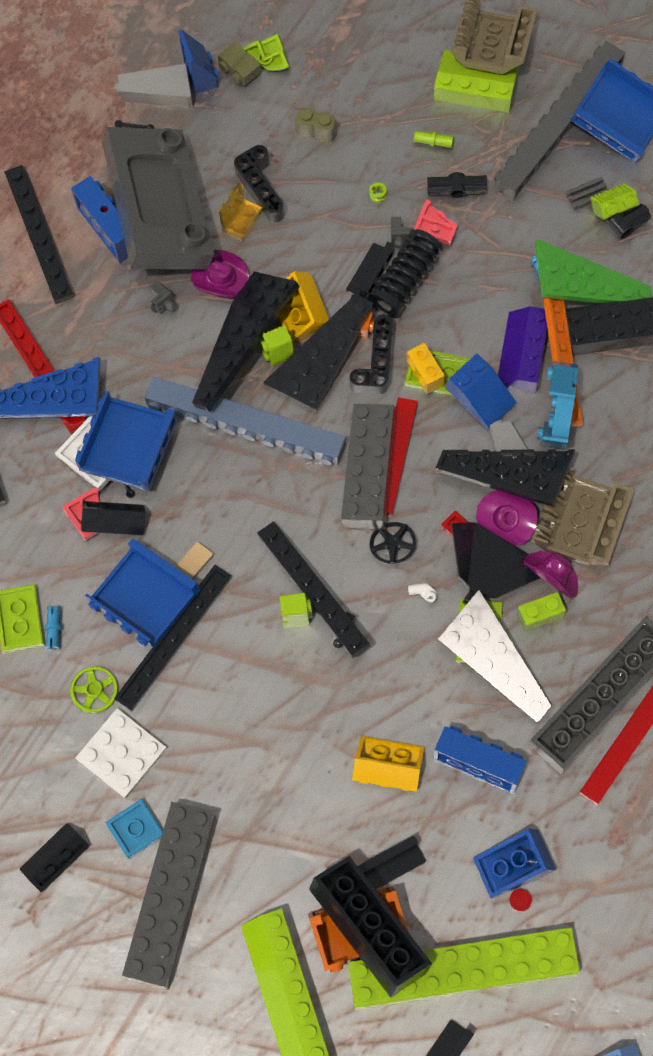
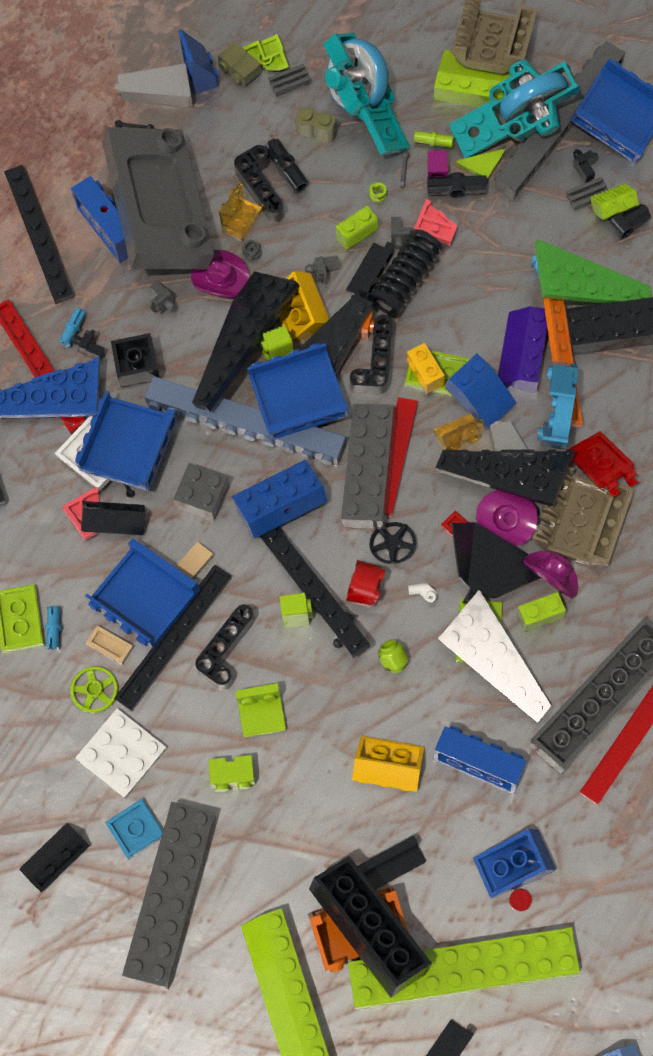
(72, 327): none -> dark azure axle
(86, 346): none -> black piece
(109, 645): none -> tan tile
(135, 359): none -> black brick
(201, 492): none -> dark grey brick
(229, 643): none -> black beam
(232, 773): none -> lime brick
(251, 244): none -> dark grey plate
(260, 710): none -> lime bracket
(279, 498): none -> blue brick
(288, 77): none -> dark grey tile
(292, 173): none -> black piece
(297, 391): none -> blue panel
(321, 266): none -> dark grey piece
(351, 65): none -> teal piece
(356, 227): none -> lime brick
(364, 584): none -> red brick
(392, 656): none -> lime head
(405, 155): none -> dark grey hinge
(437, 163): none -> magenta brick
(459, 432): none -> clear yellow bracket
(481, 164): none -> lime tile
(517, 107): none -> teal piece
(583, 163): none -> black piece
(603, 463): none -> red tile

